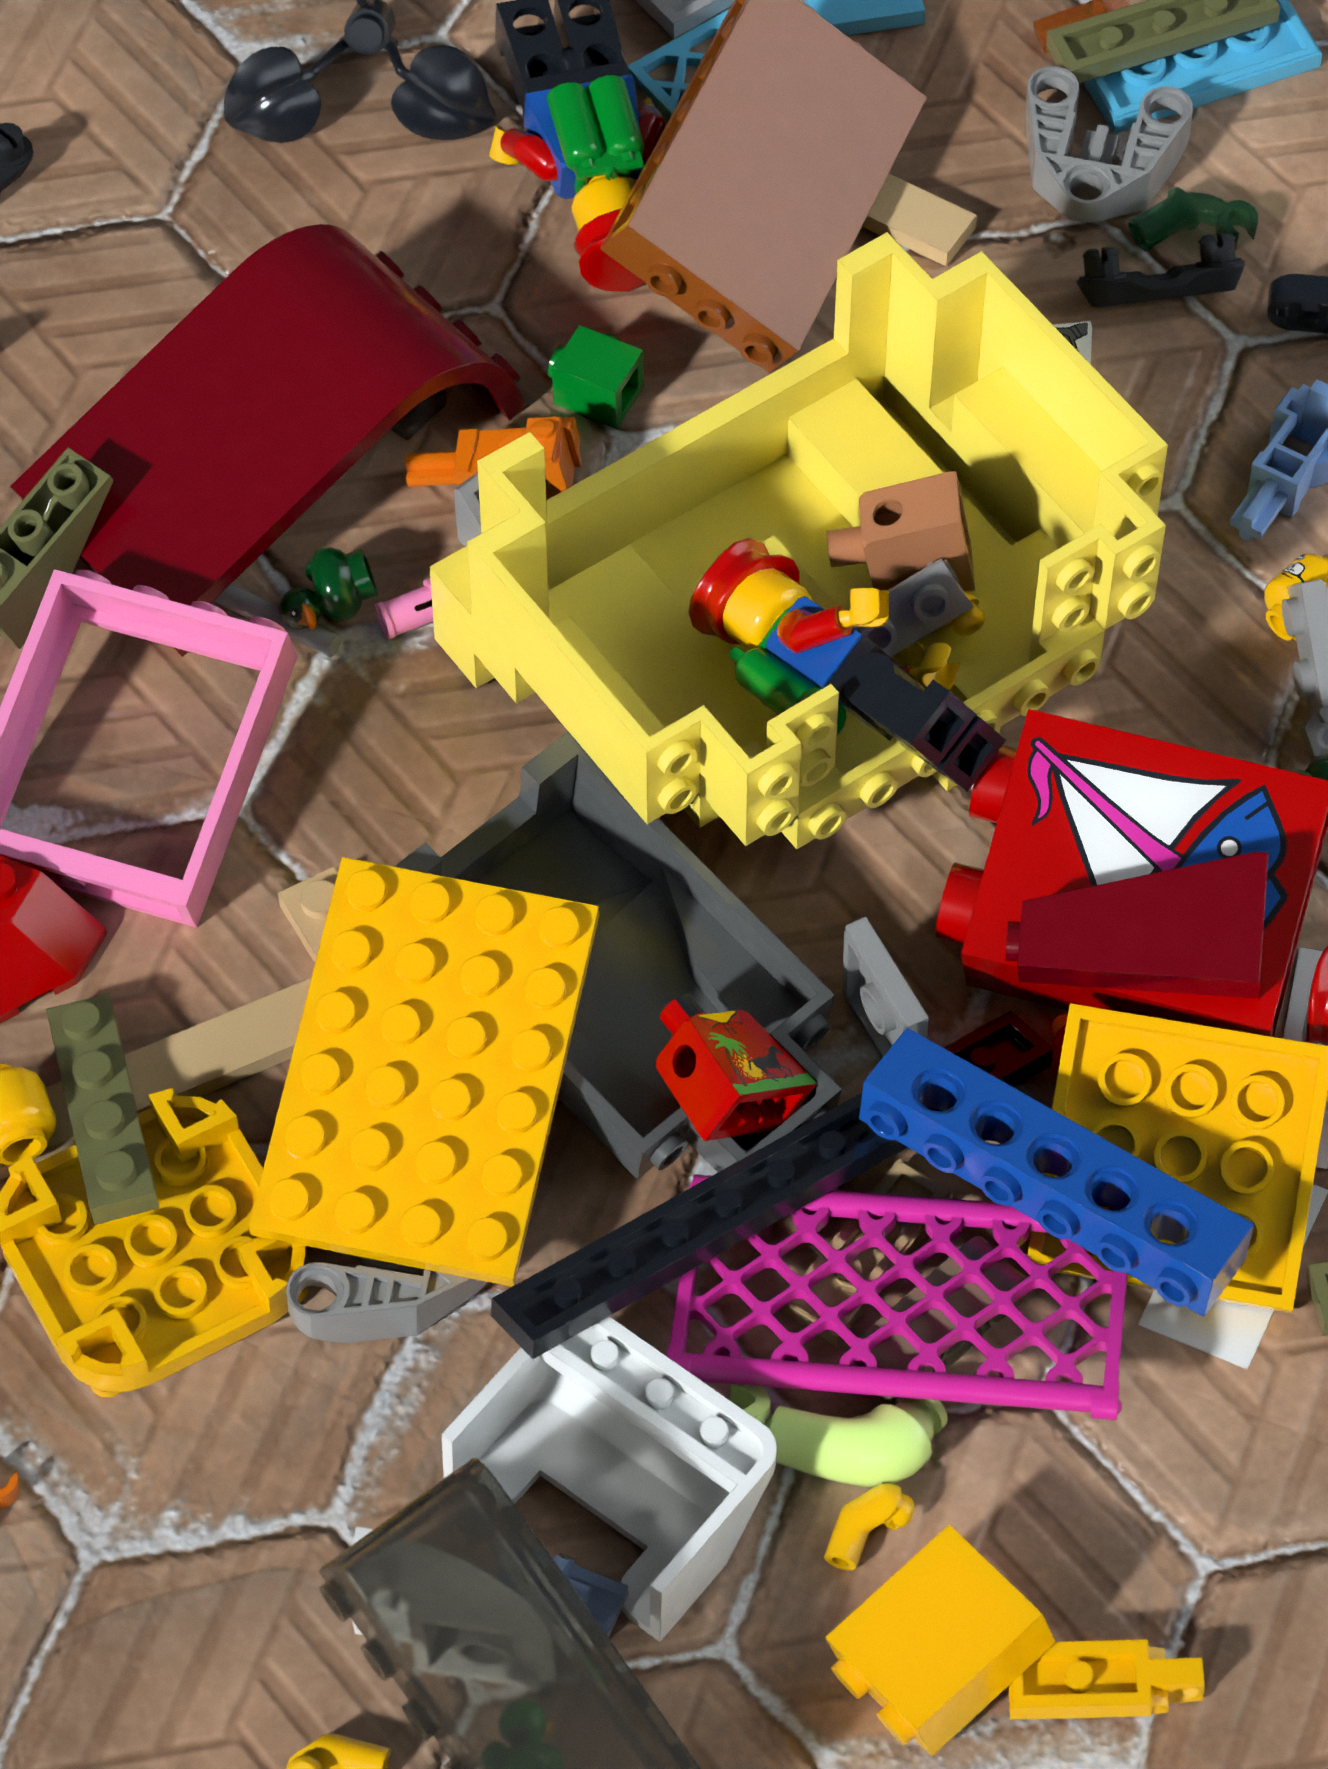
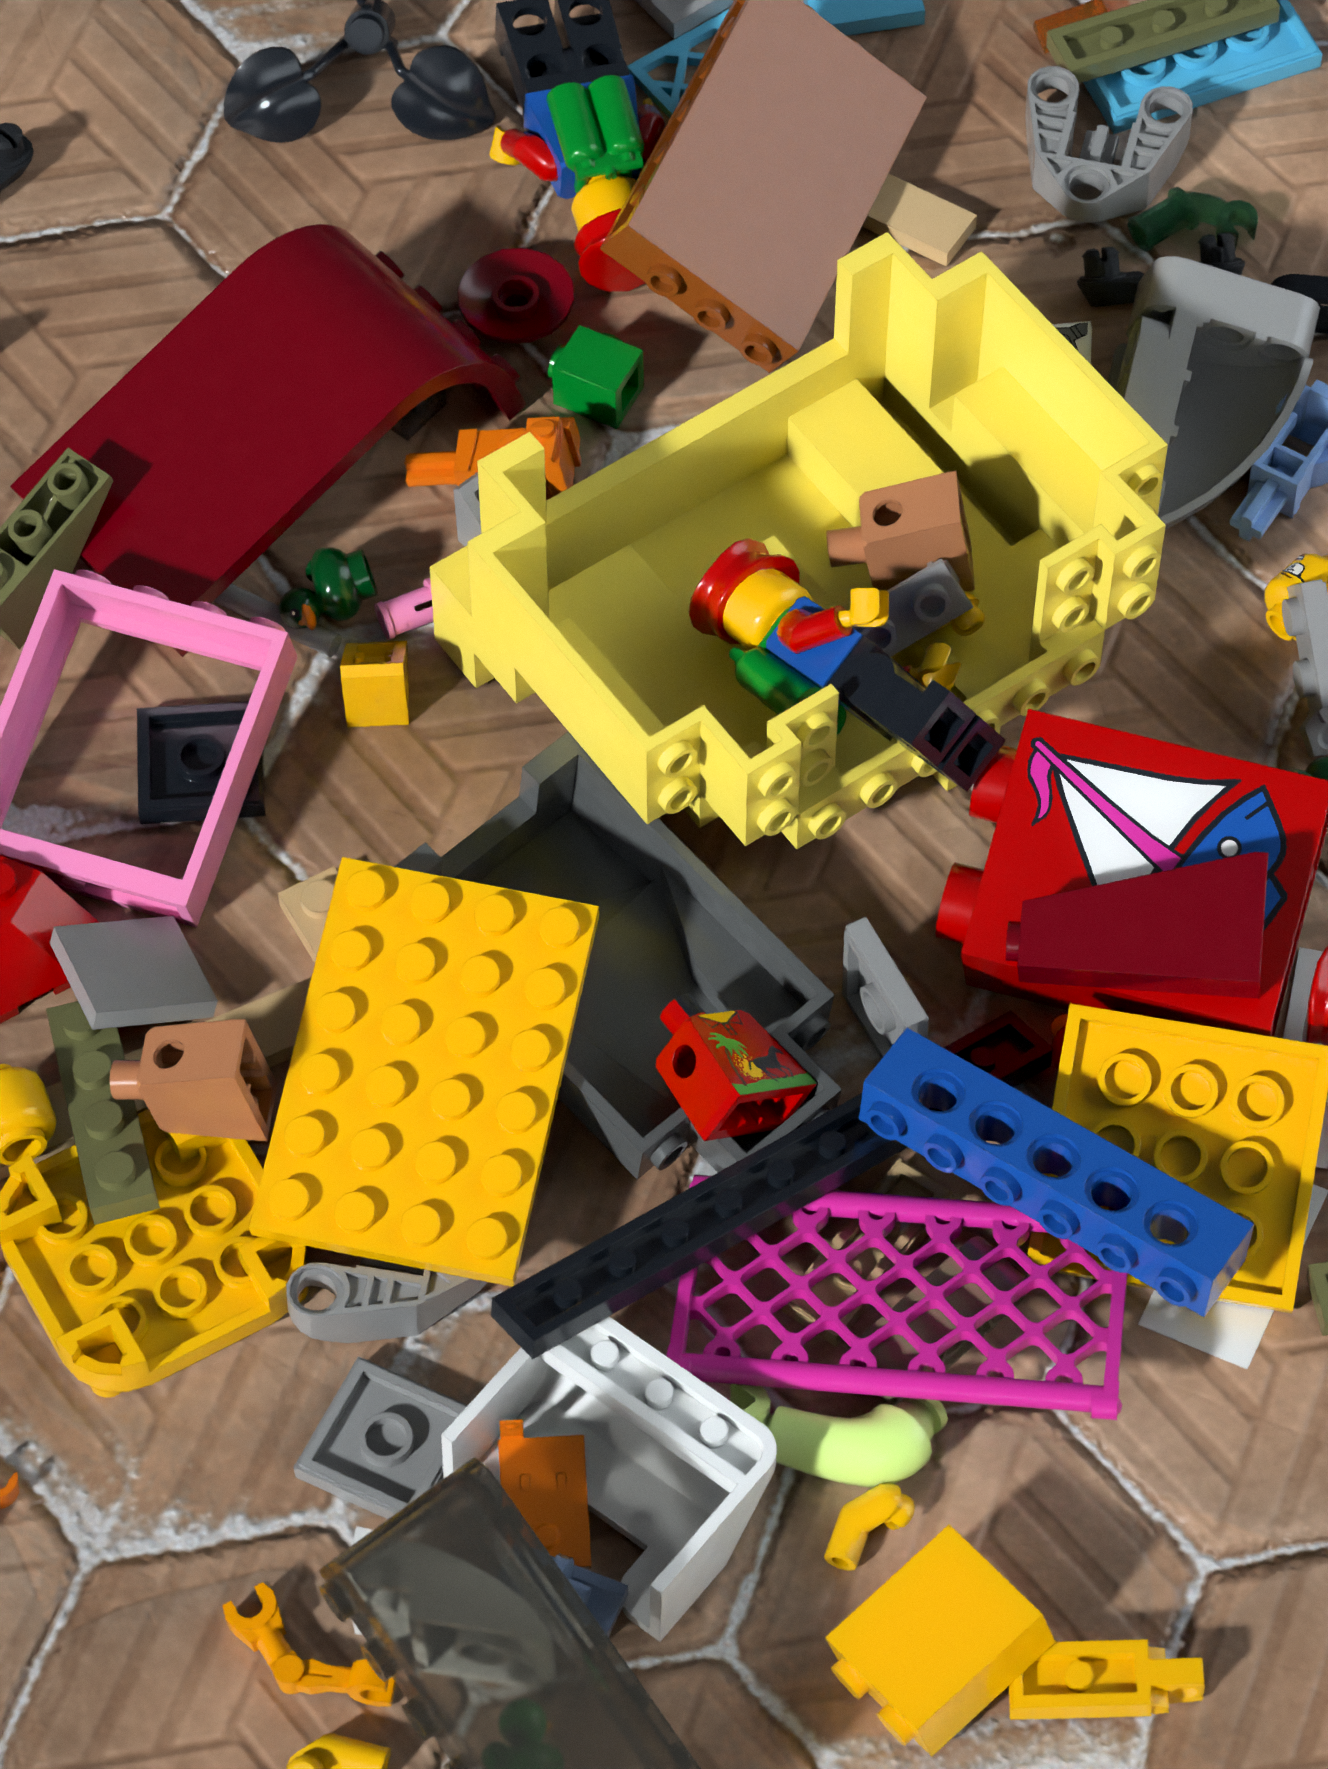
(133, 972): none -> light grey tile
(183, 760): none -> black tile
(201, 1080): none -> nougat torso
(309, 1676): none -> light orange piece
(375, 683): none -> yellow slope
(379, 1440): none -> light grey tile
(514, 279): none -> dark red dish
(548, 1488): none -> orange piece
(1208, 370): none -> light grey panel

